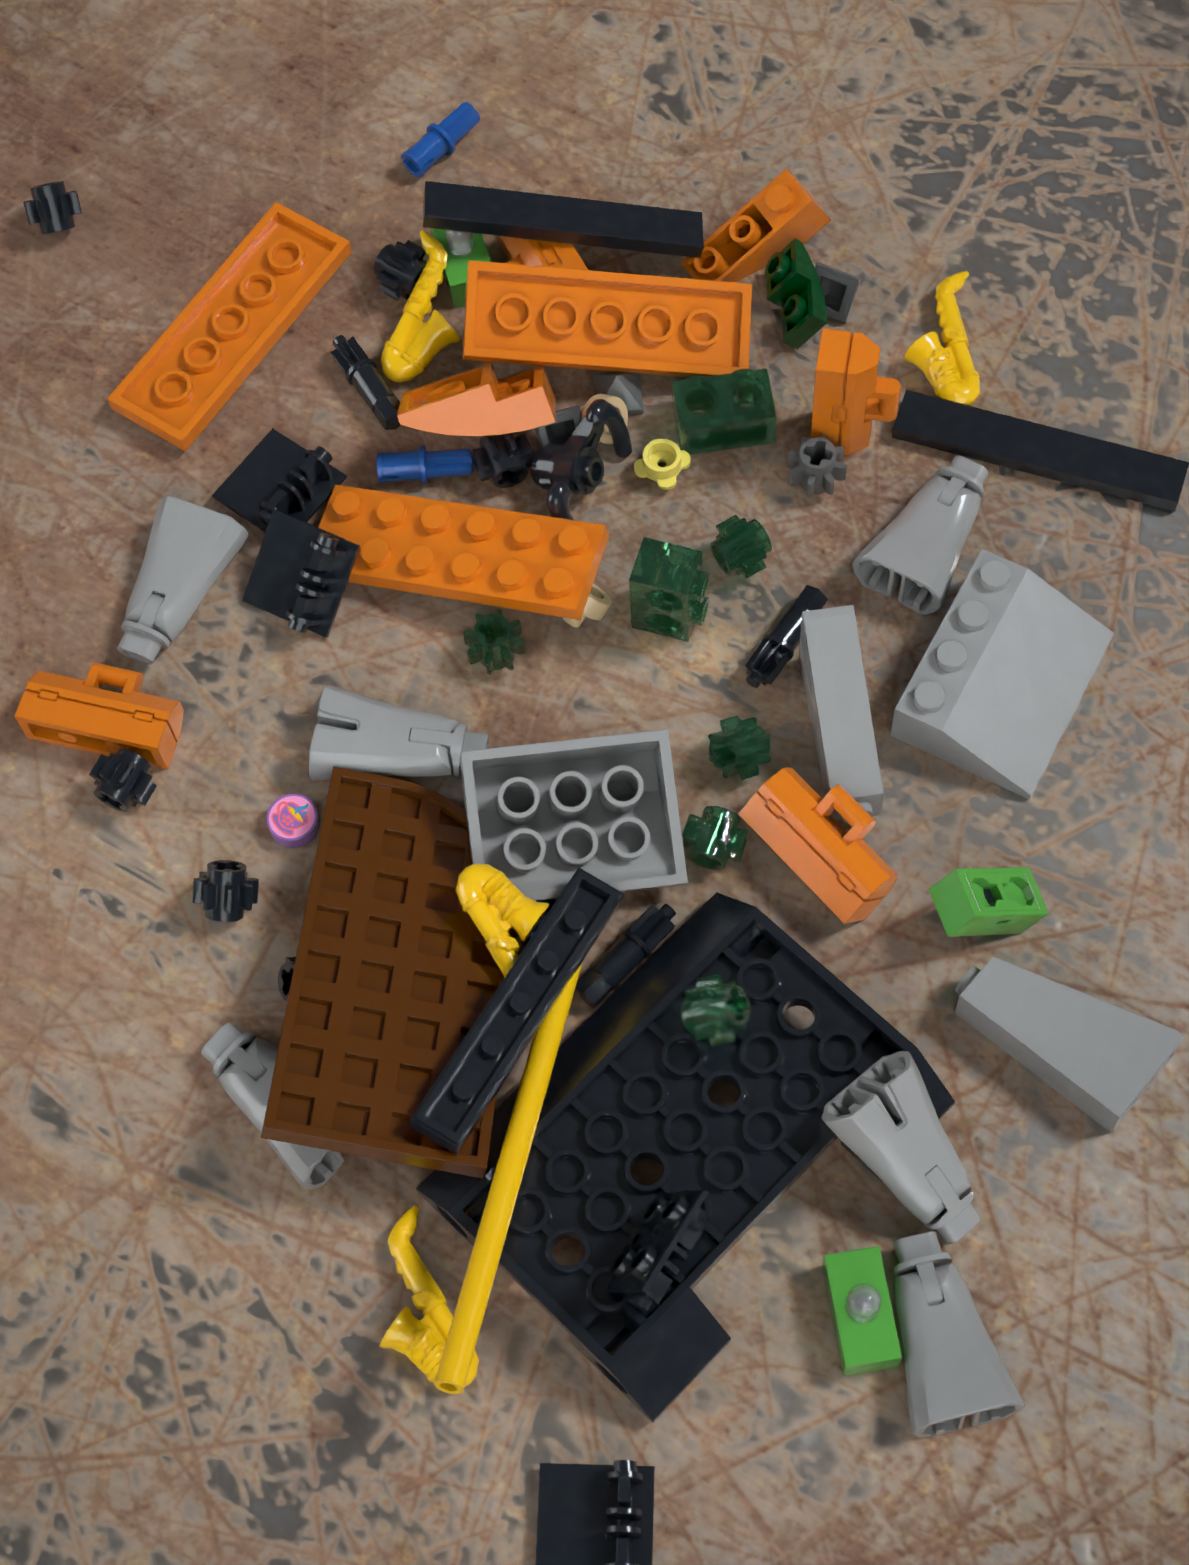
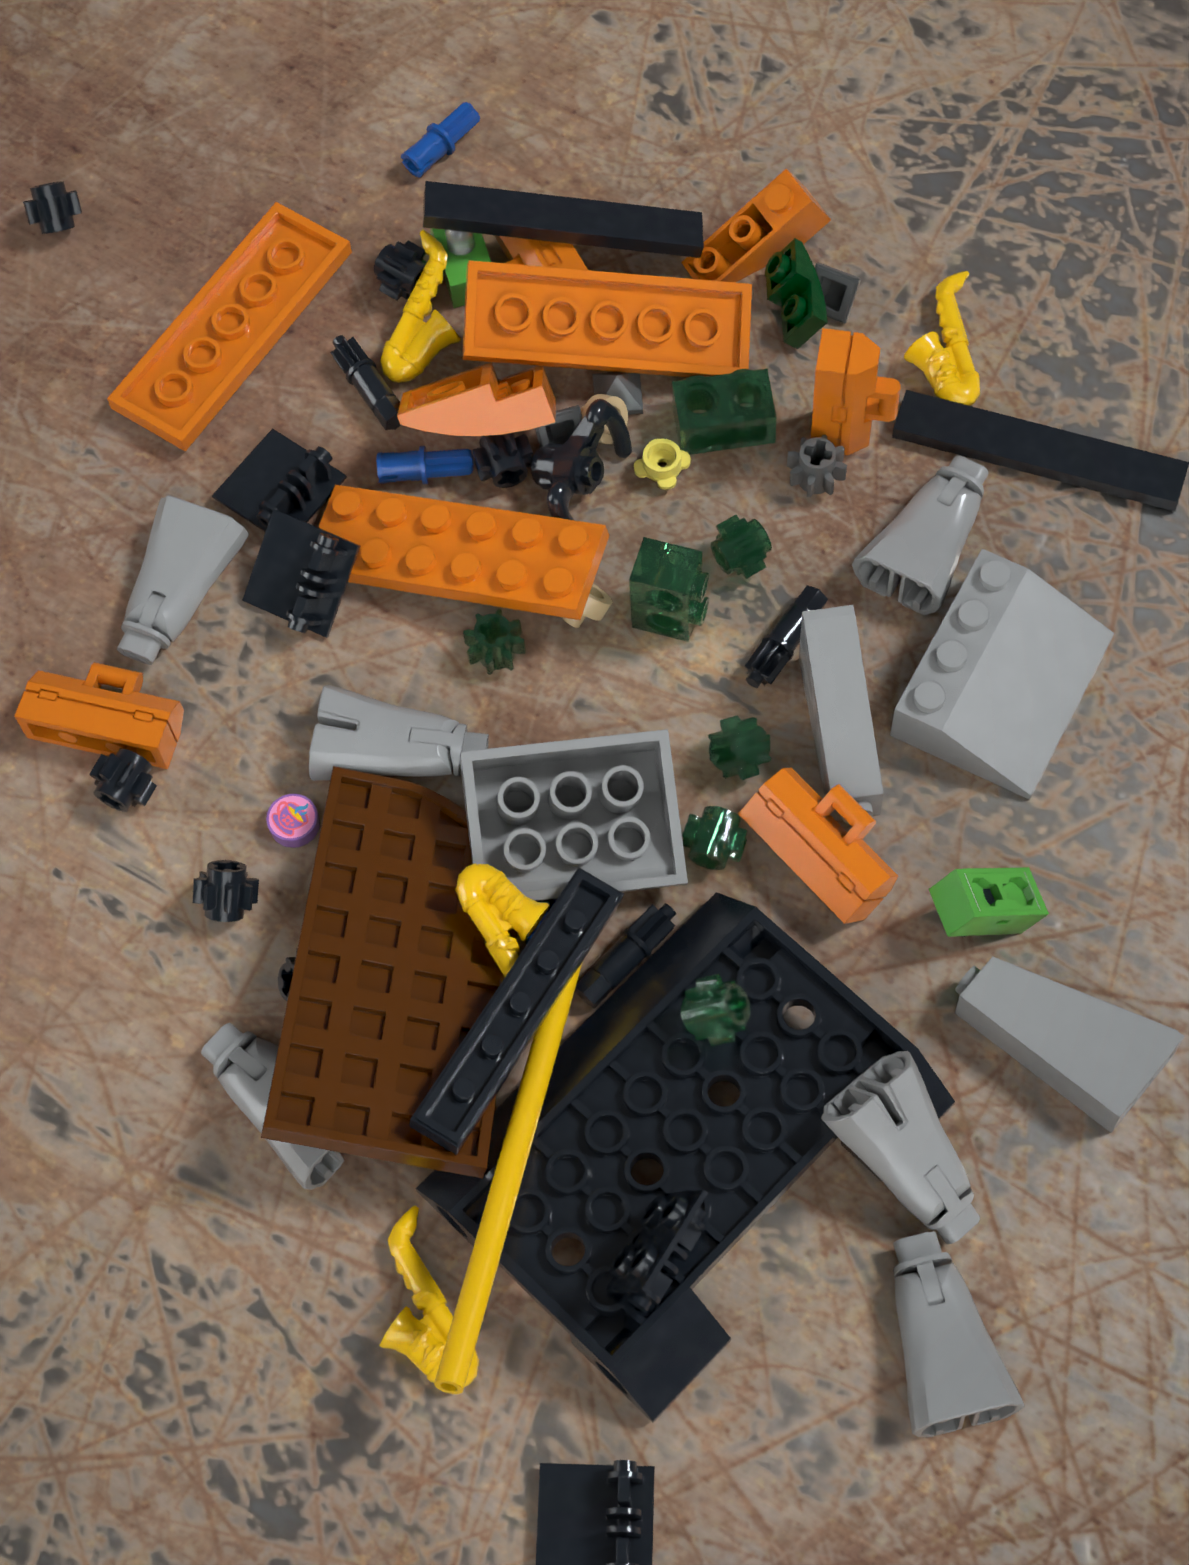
(861, 1311): bright green piece -> none

